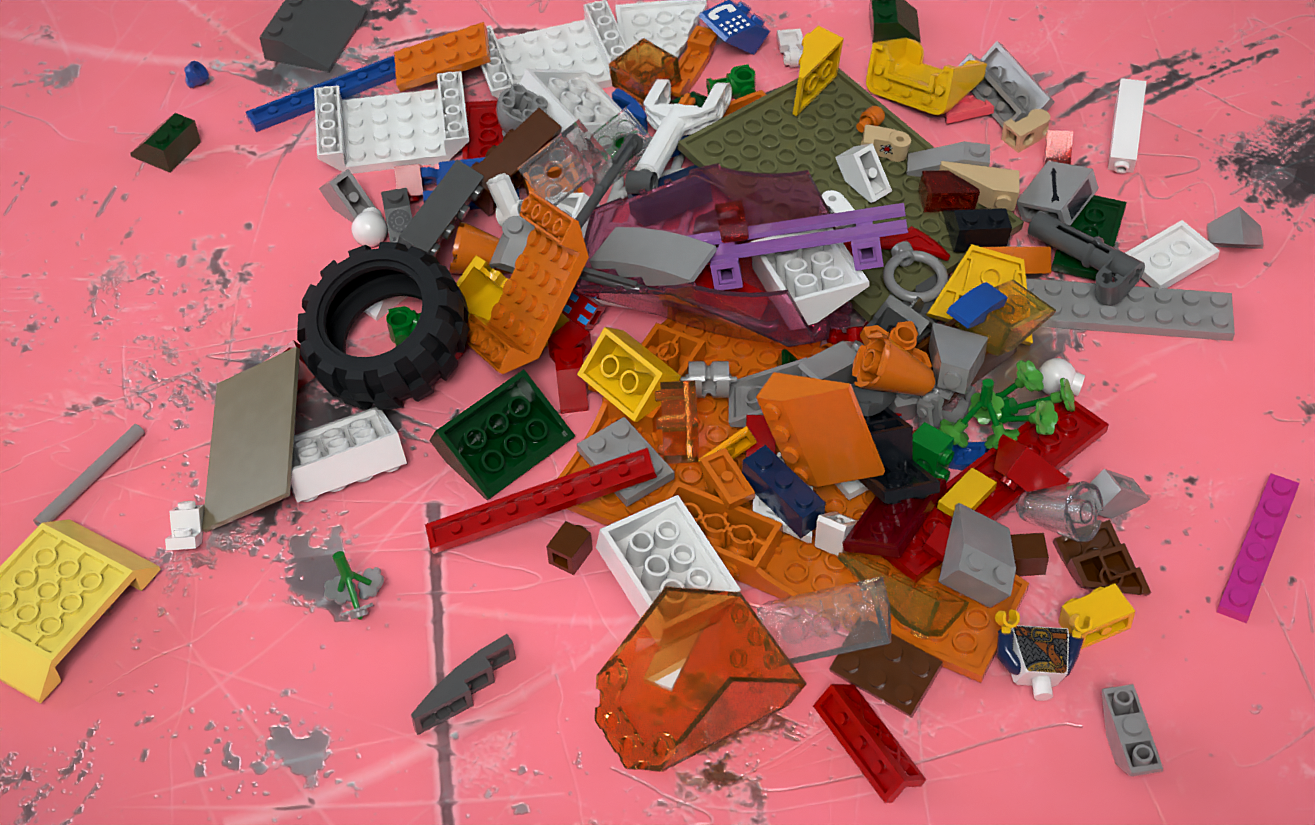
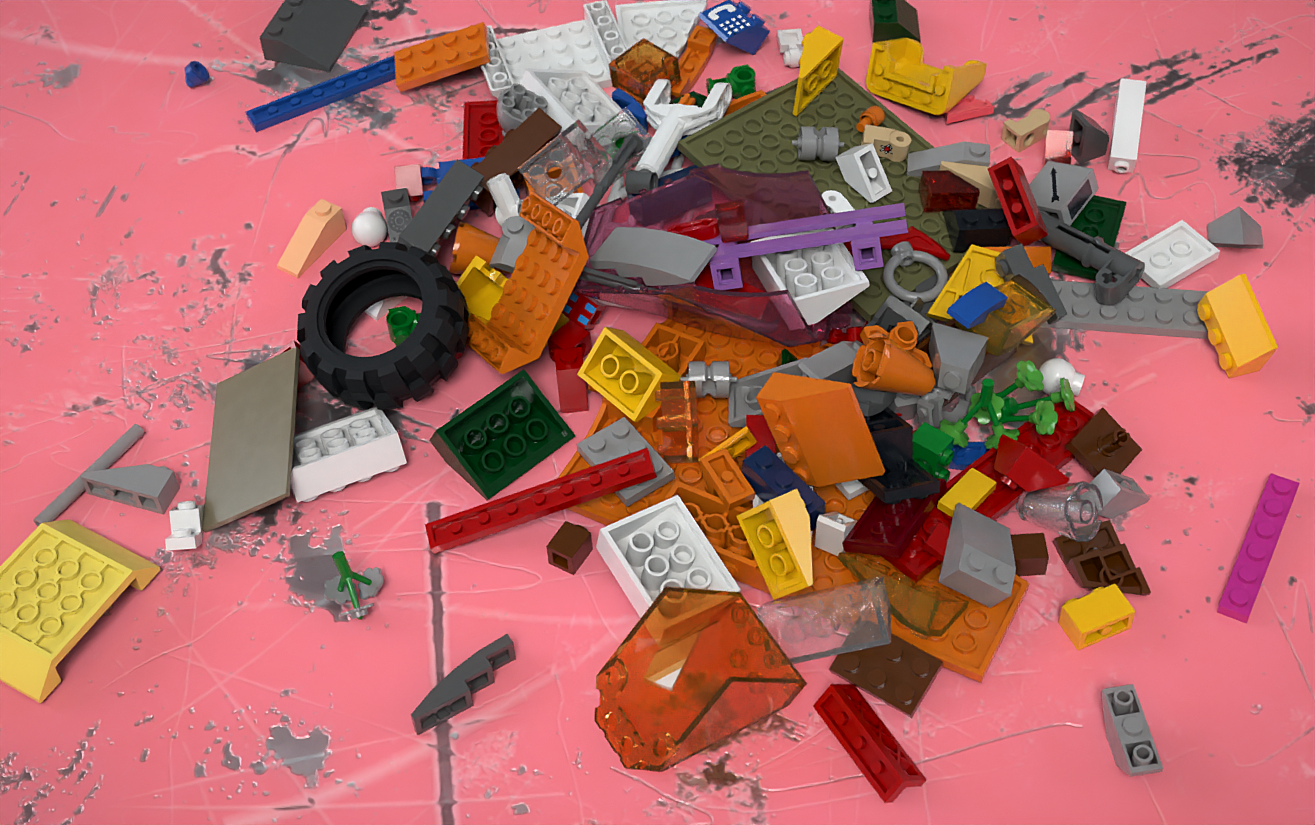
(137, 486): none -> light grey slope
(169, 143): slope -> none
(314, 235): none -> light nougat slope
(346, 195): light grey slope -> none
(391, 128): white slope -> none
(699, 229): none -> red beam
(781, 542): none -> yellow slope
(818, 143): none -> light grey wheel
(1008, 86): light grey slope -> none
(1016, 265): none -> dark grey slope
(1017, 201): none -> red brick
(1039, 654): torso -> none
(1088, 138): none -> dark grey slope
(1103, 445): none -> reddish brown tile
(1237, 327): none -> yellow slope

